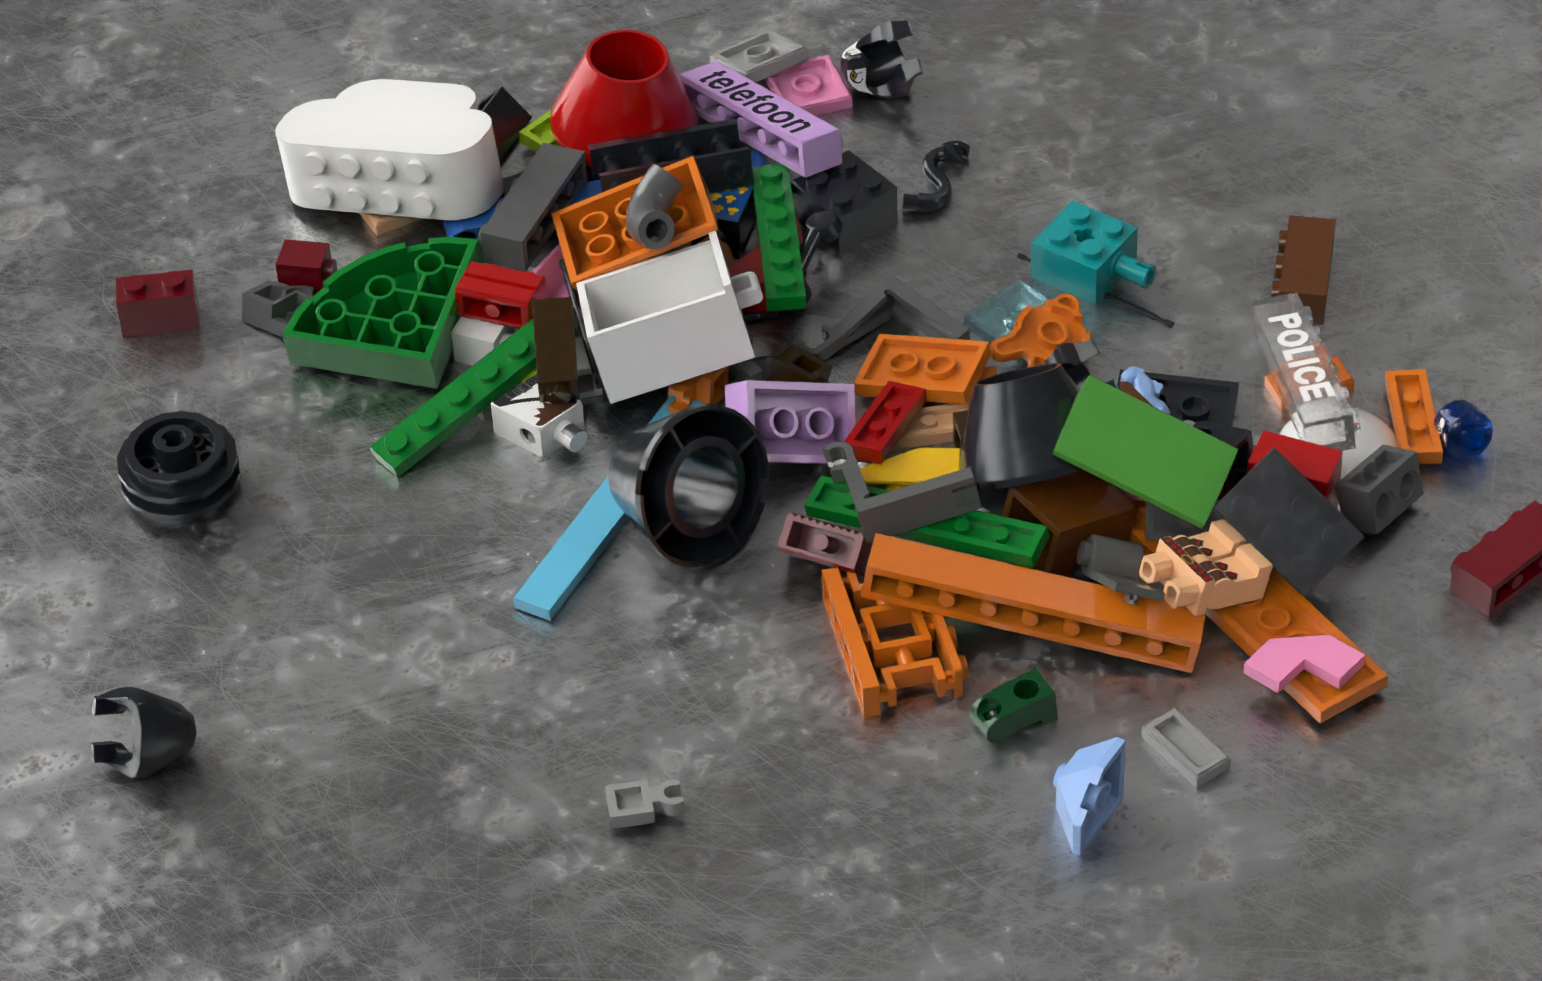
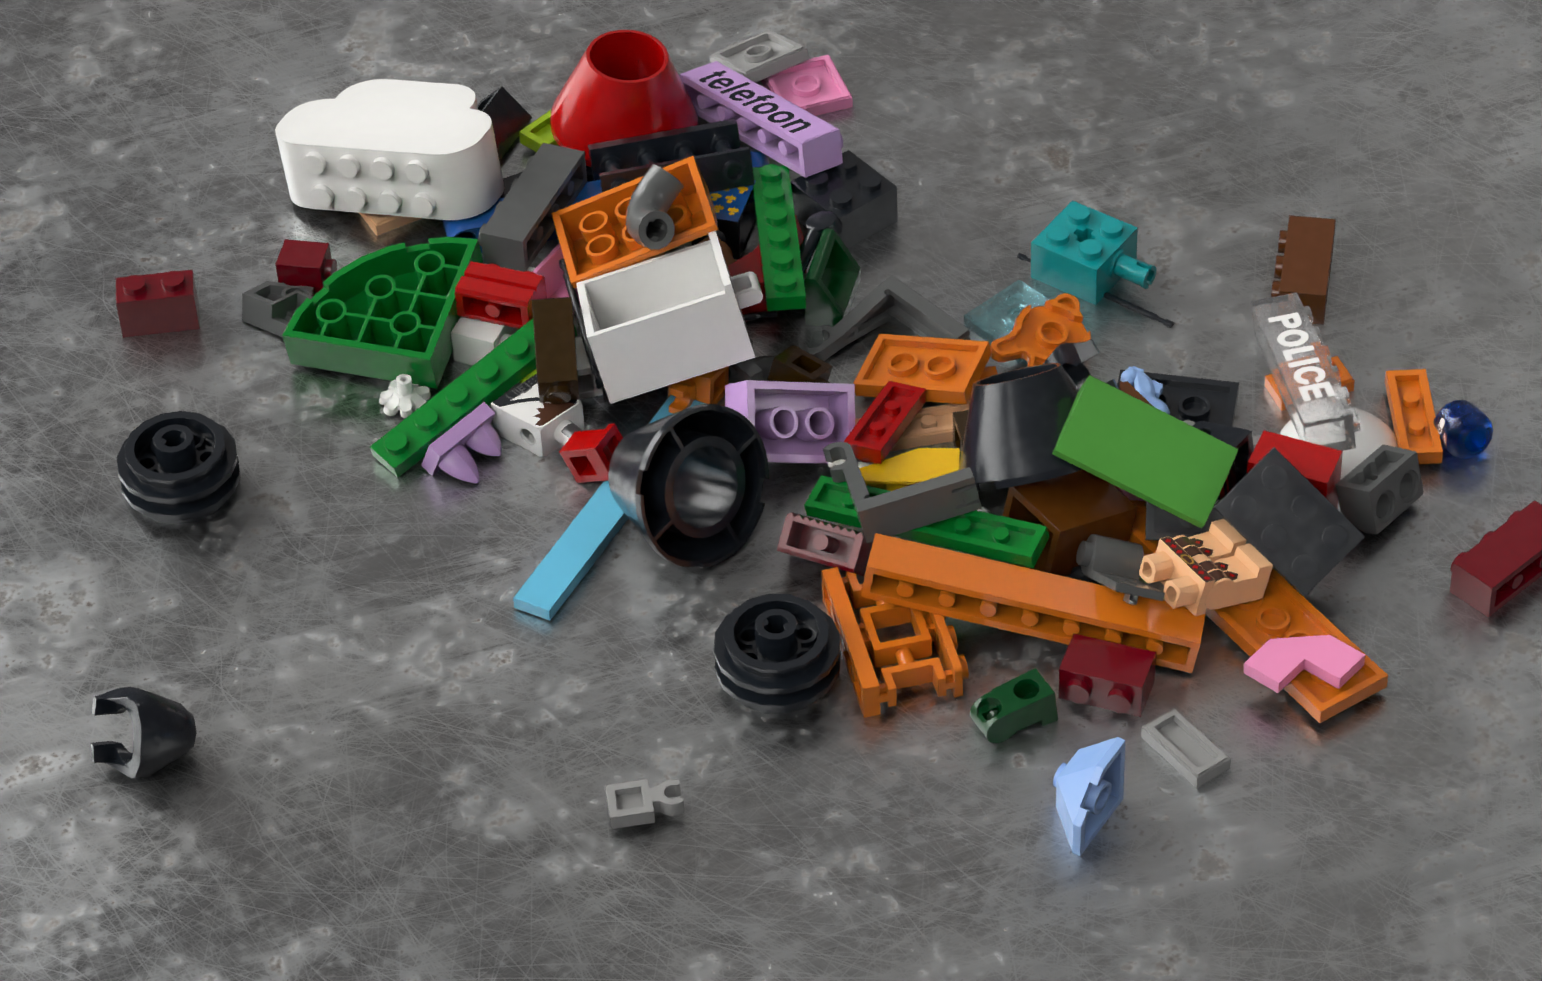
(403, 396): none -> white plant
(451, 451): none -> lavender tile
(590, 453): none -> red brick
(777, 653): none -> black wheel
(830, 281): none -> dark green tile
(877, 63): black piece -> none
(949, 153): black animal -> none
(1107, 675): none -> dark red brick

